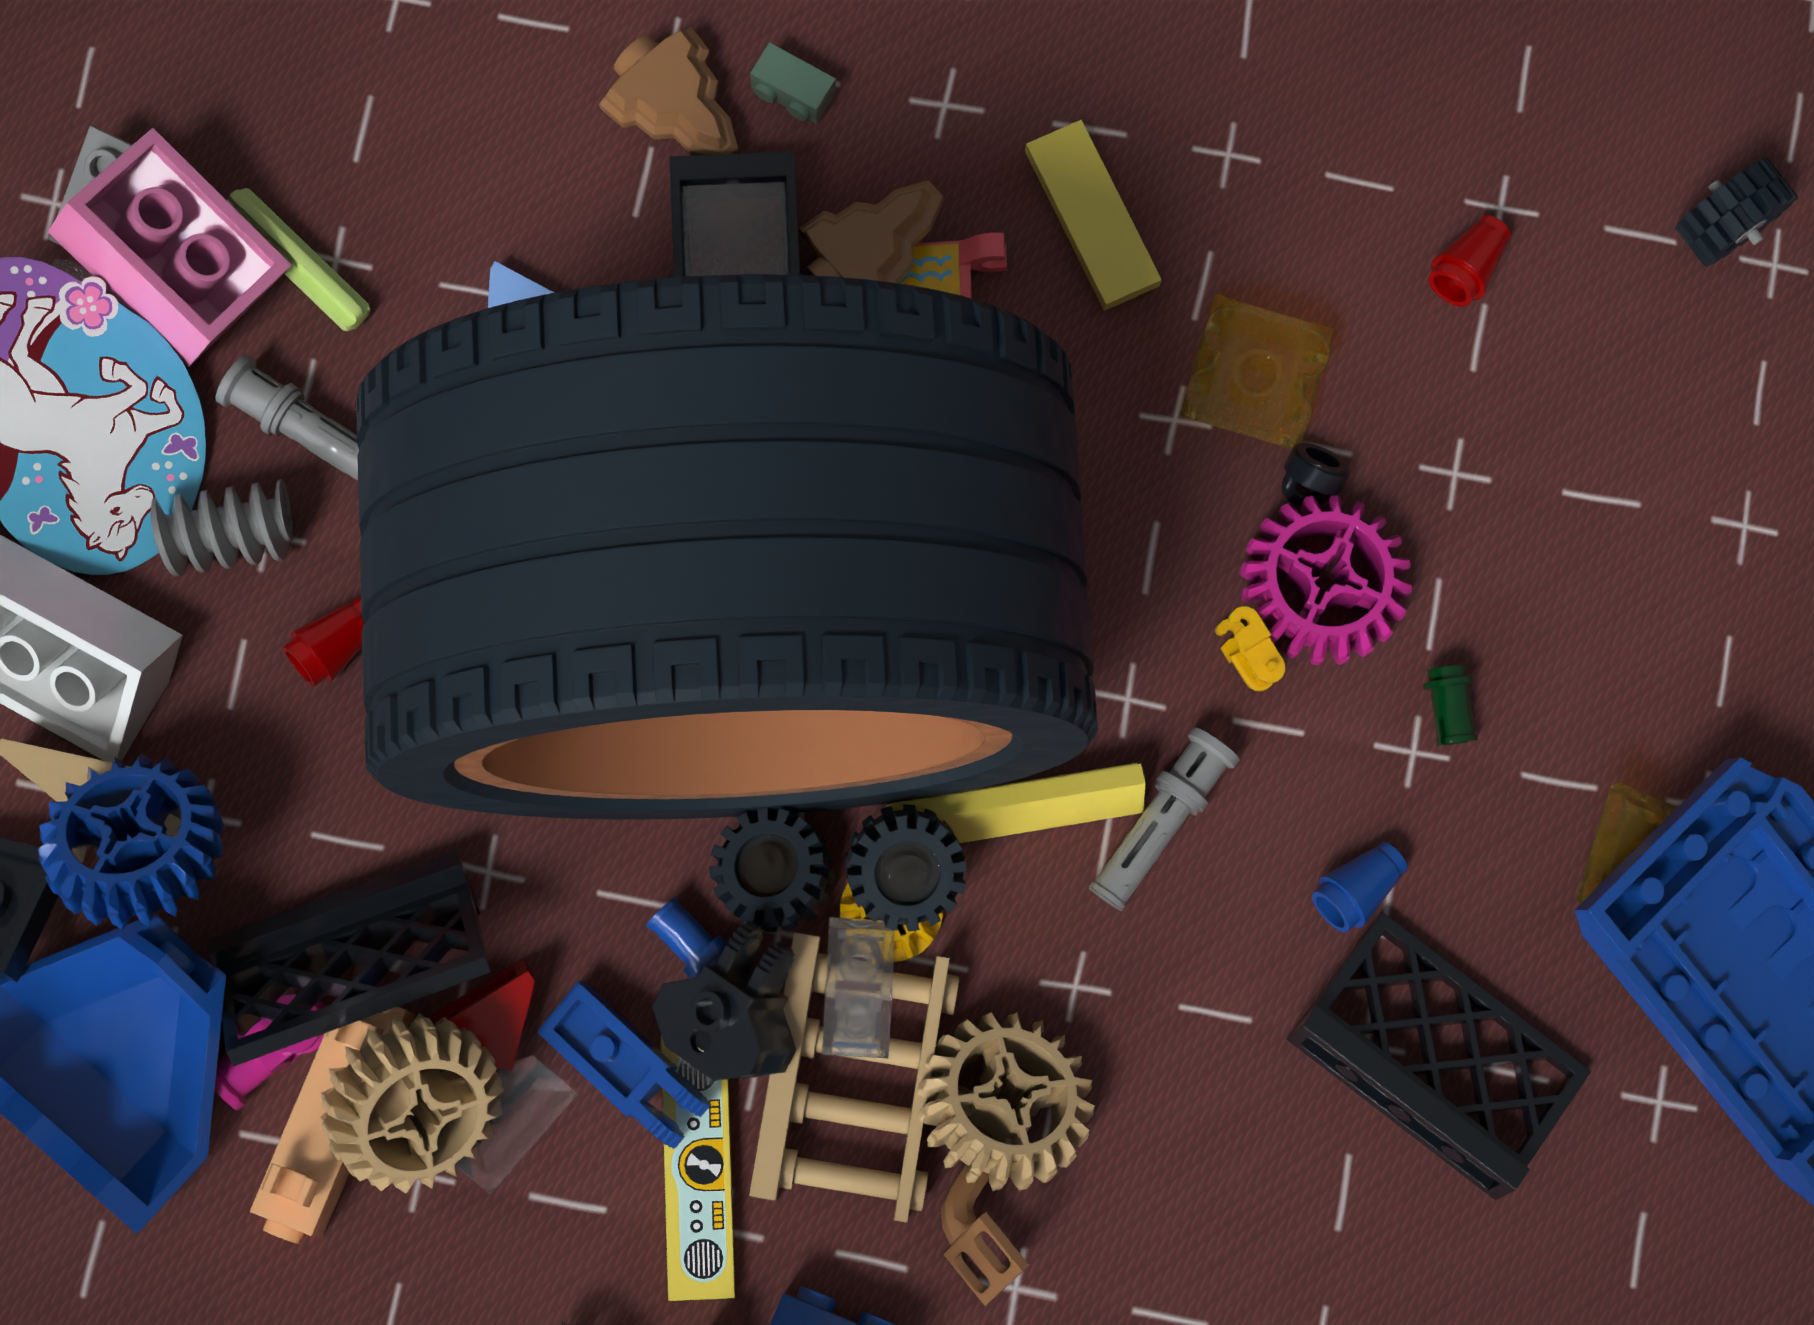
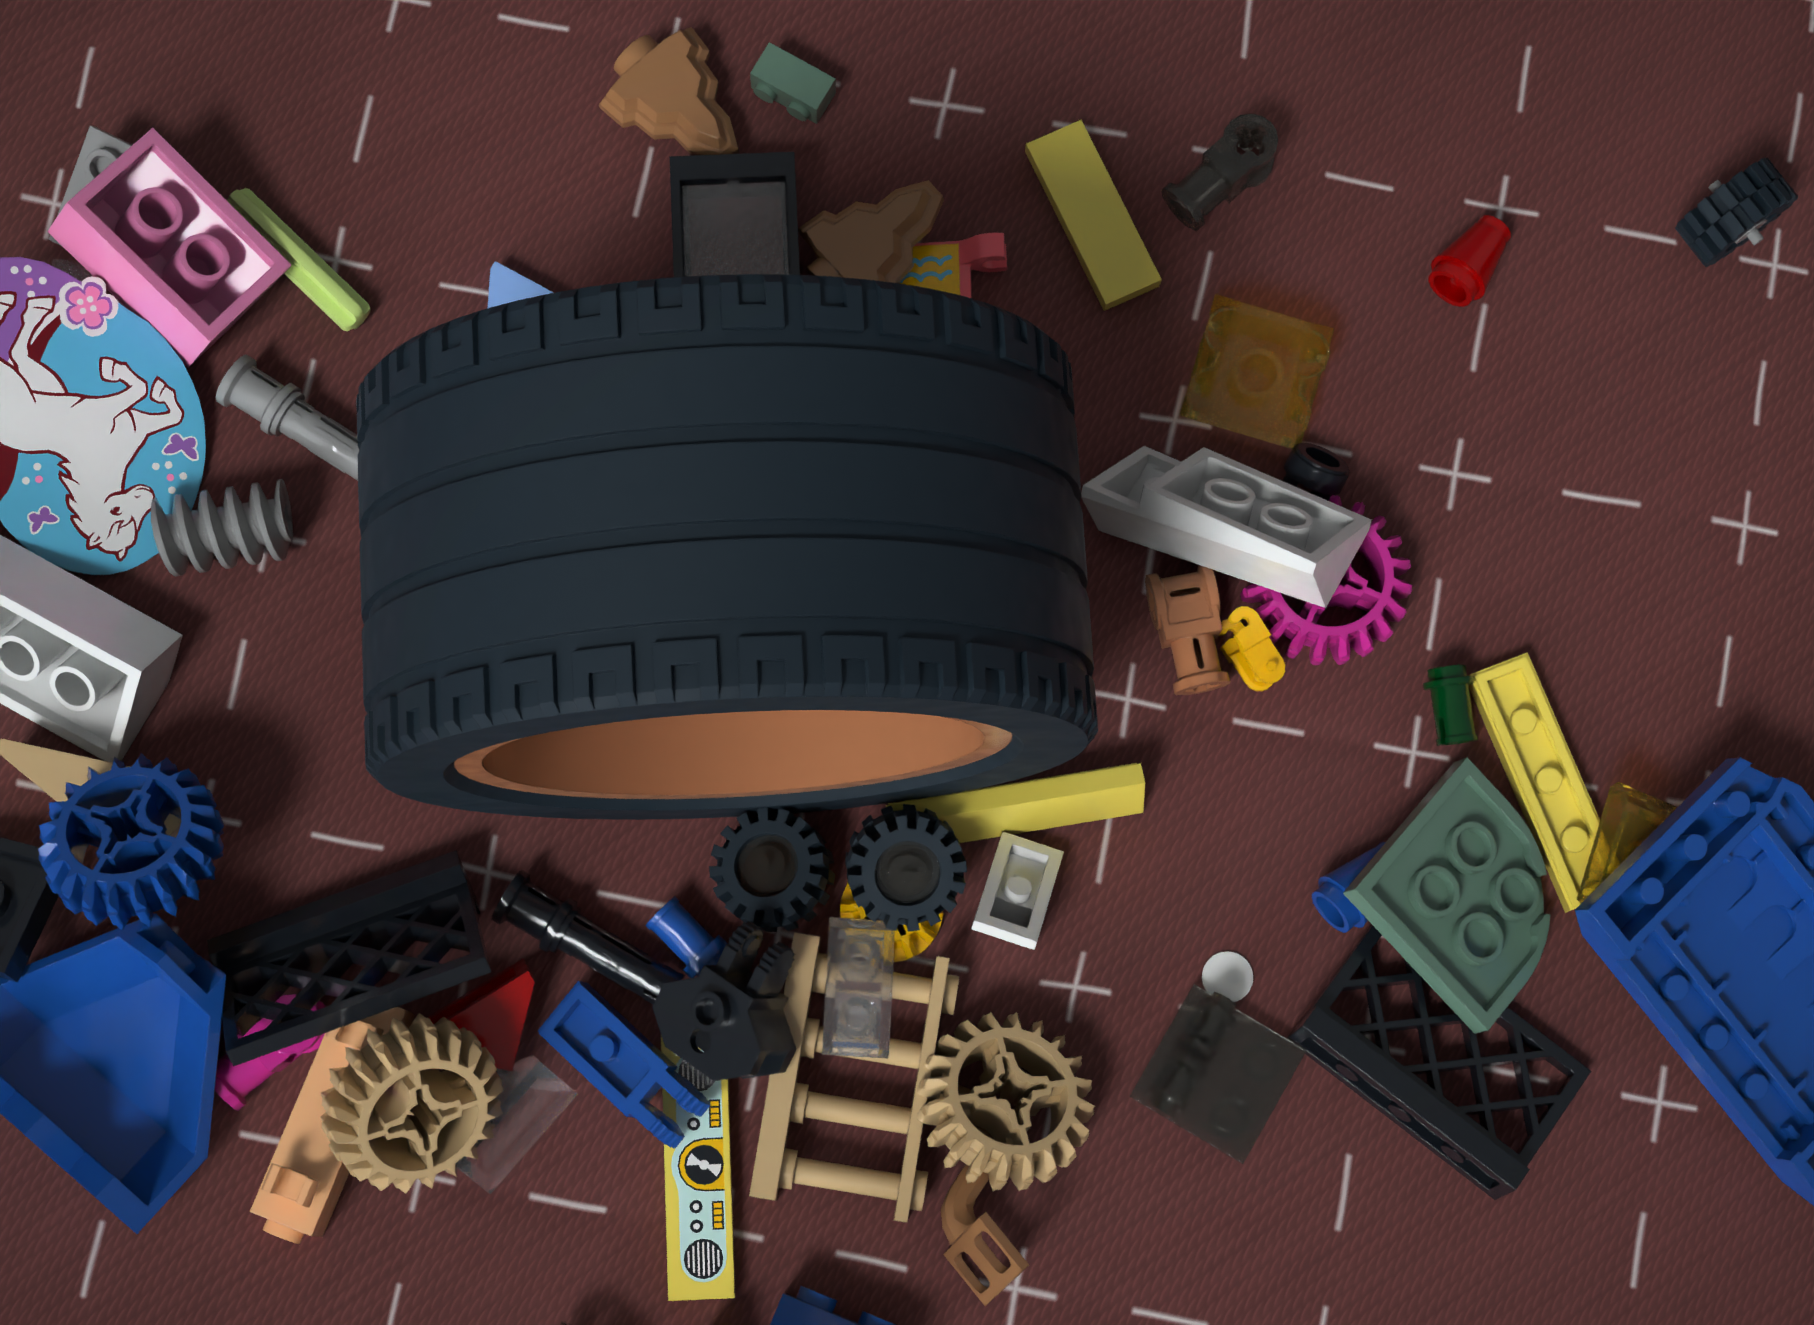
(326, 644): red cone -> none
(562, 927): none -> black pin
(1017, 890): none -> white slope
(1180, 794): light grey pin -> none
(1188, 621): none -> nougat connector
(1218, 1073): none -> clear smoke hinge
(1224, 171): none -> clear smoke connector
(1228, 520): none -> white slope
(1228, 975): none -> white sticker
(1461, 895): none -> sand green plate
(1539, 770): none -> light yellow tile

